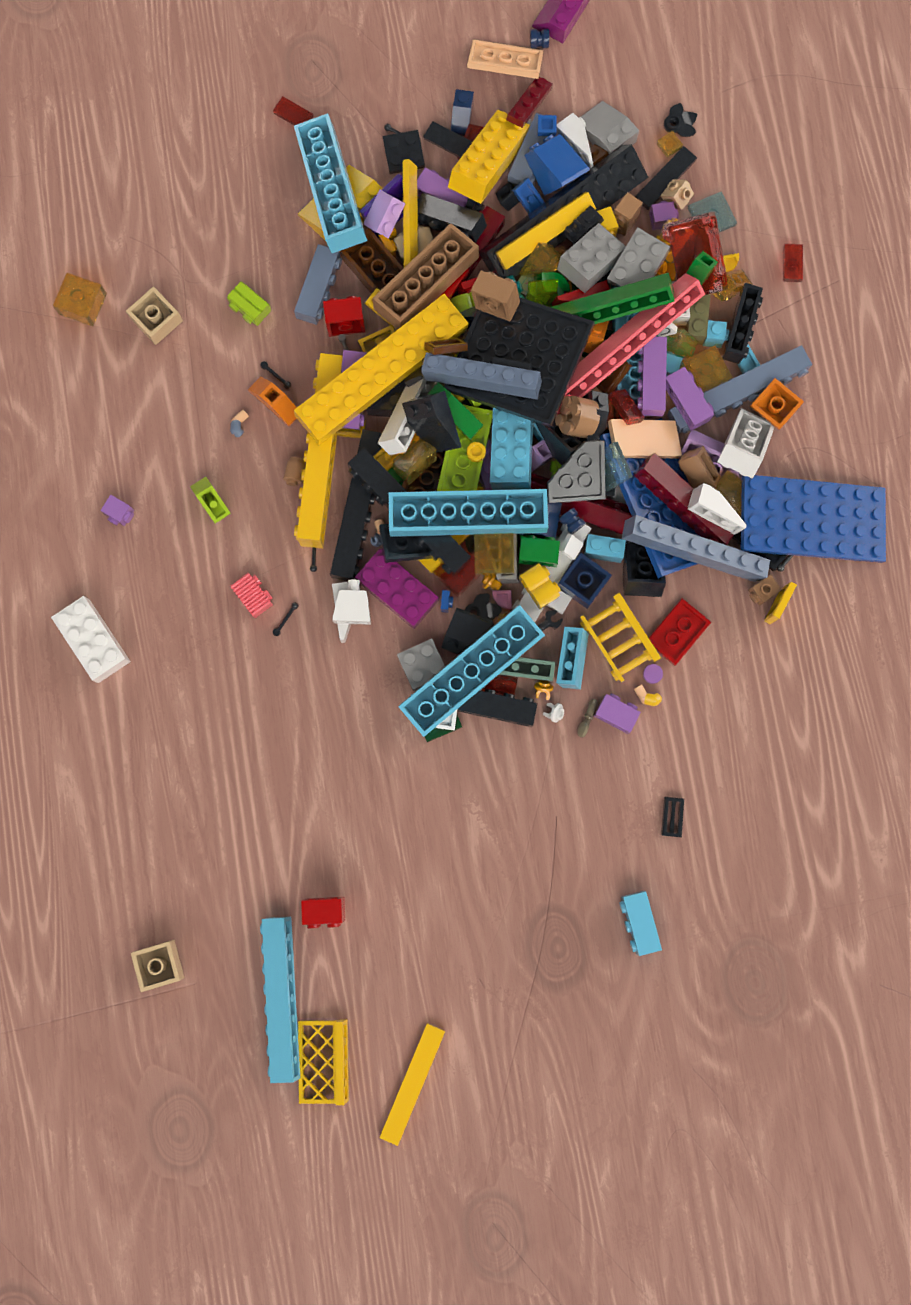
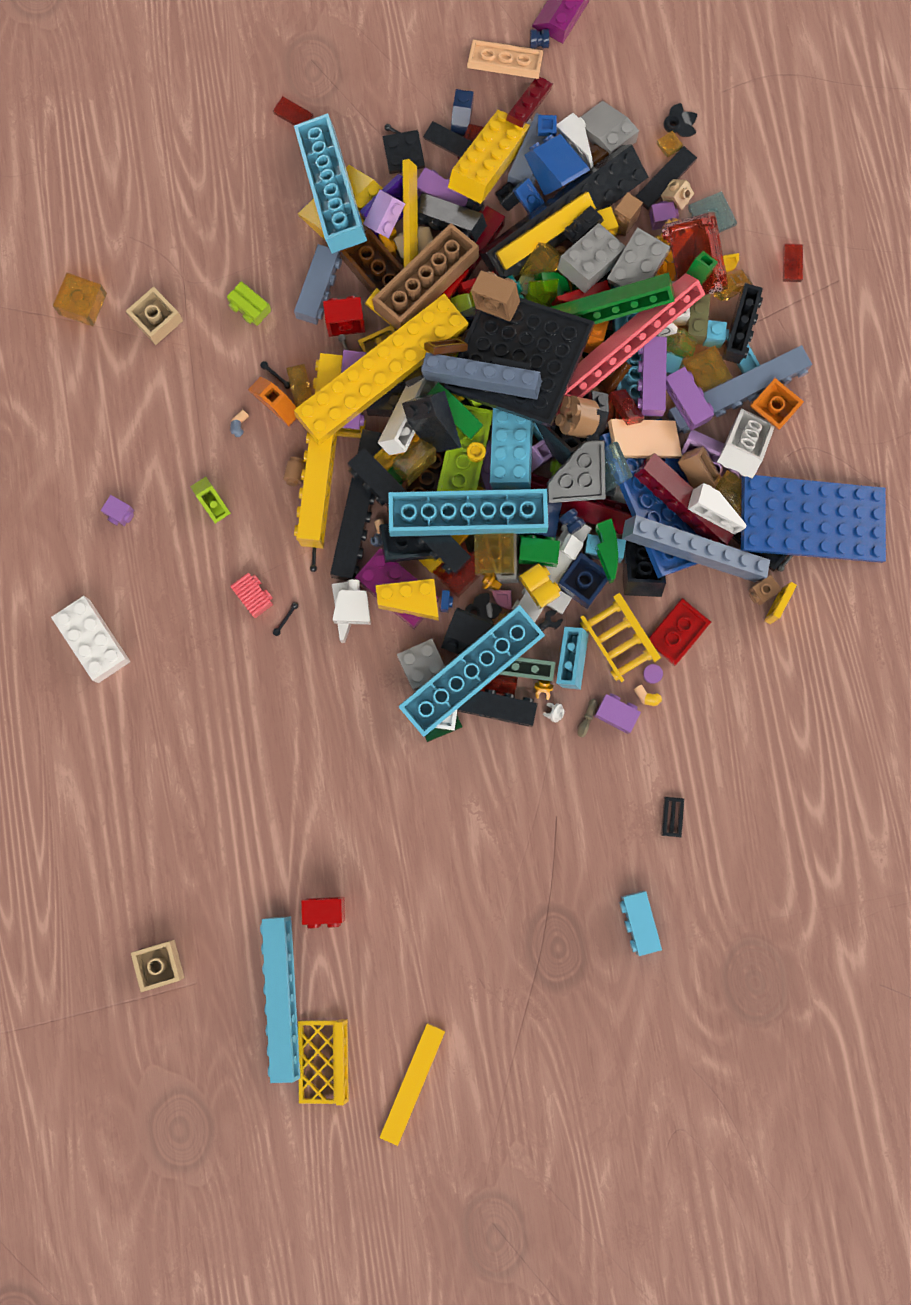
(299, 383): none -> clear yellow slope
(409, 597): none -> yellow wedge
(607, 549): none -> green slope

